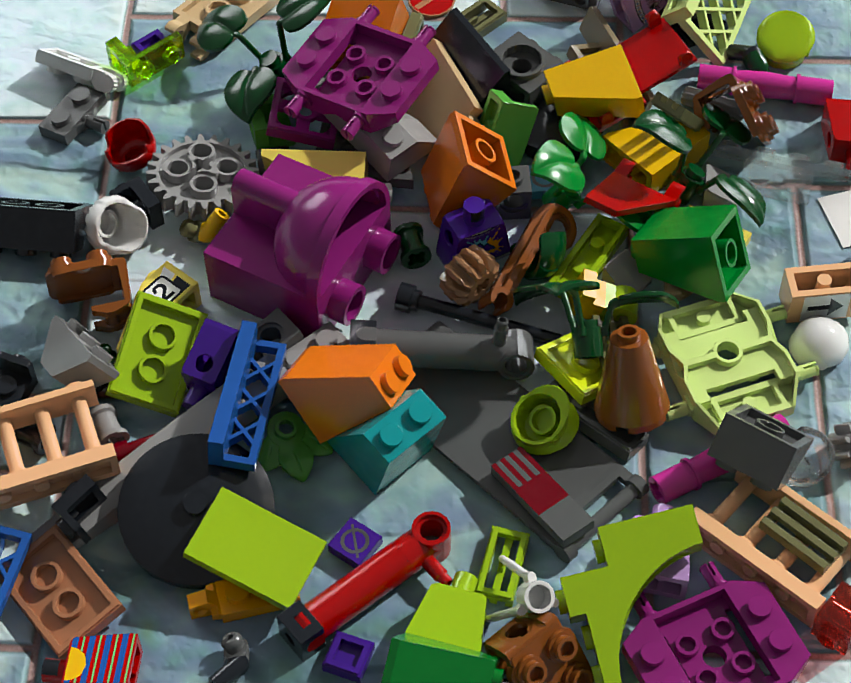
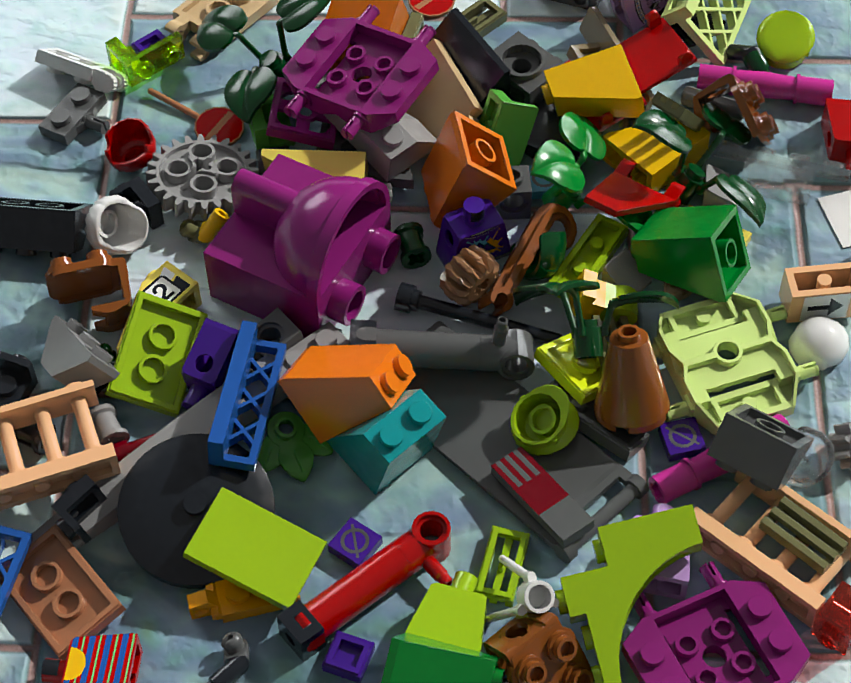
(212, 121): none -> piece
(681, 439): none -> dark purple tile

